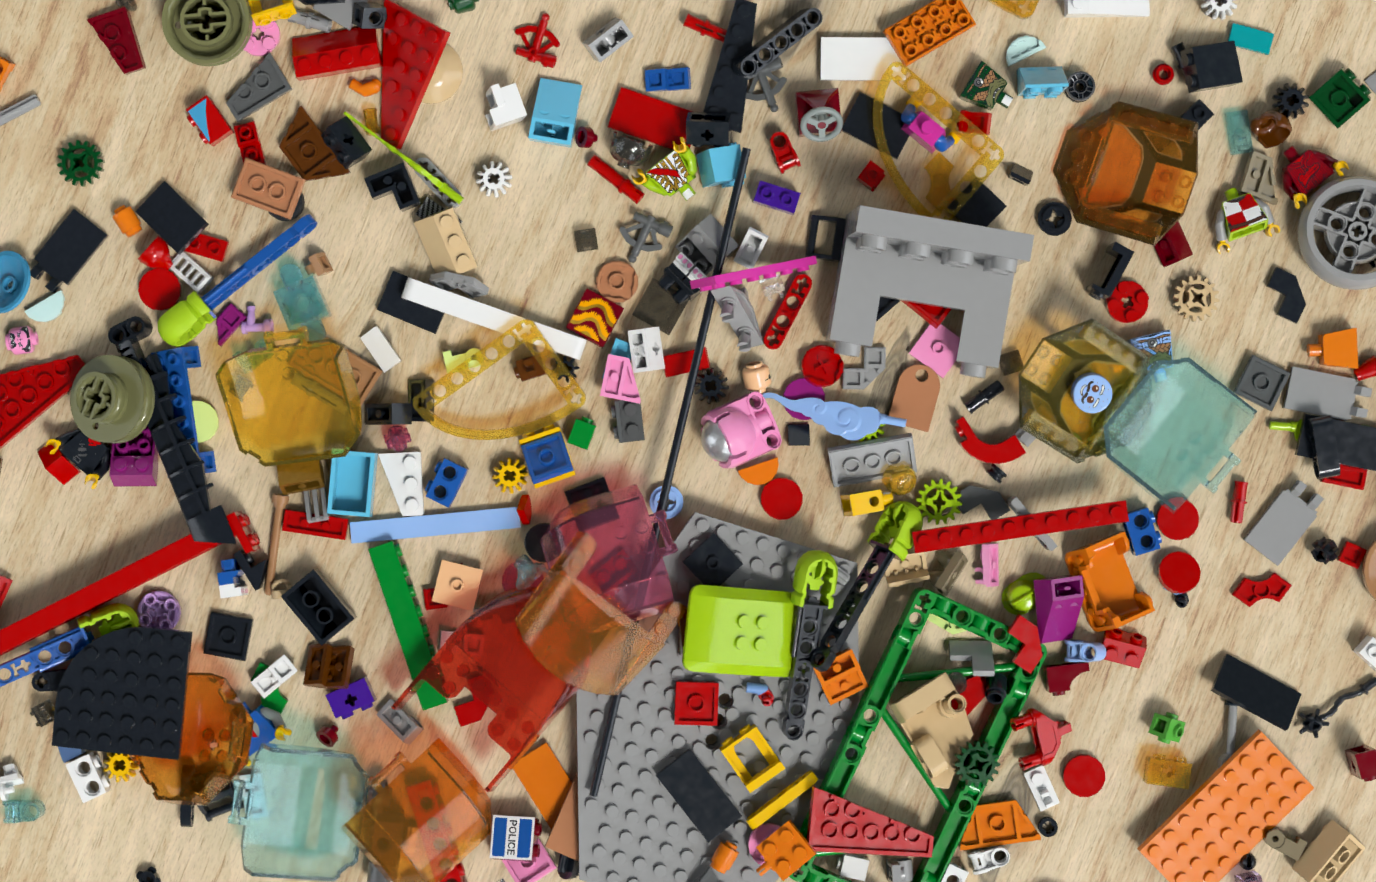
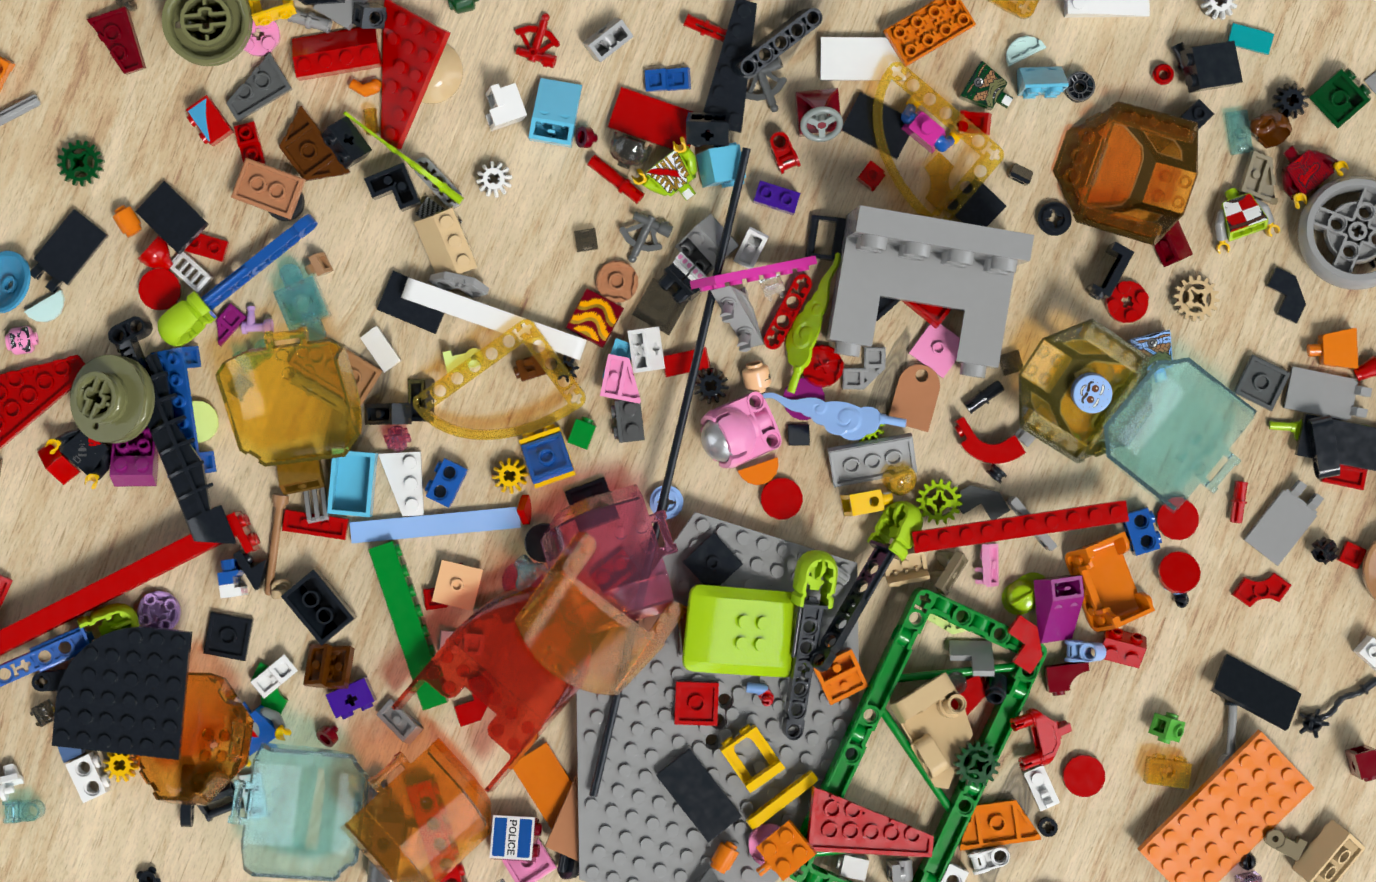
(807, 327): none -> lime piece

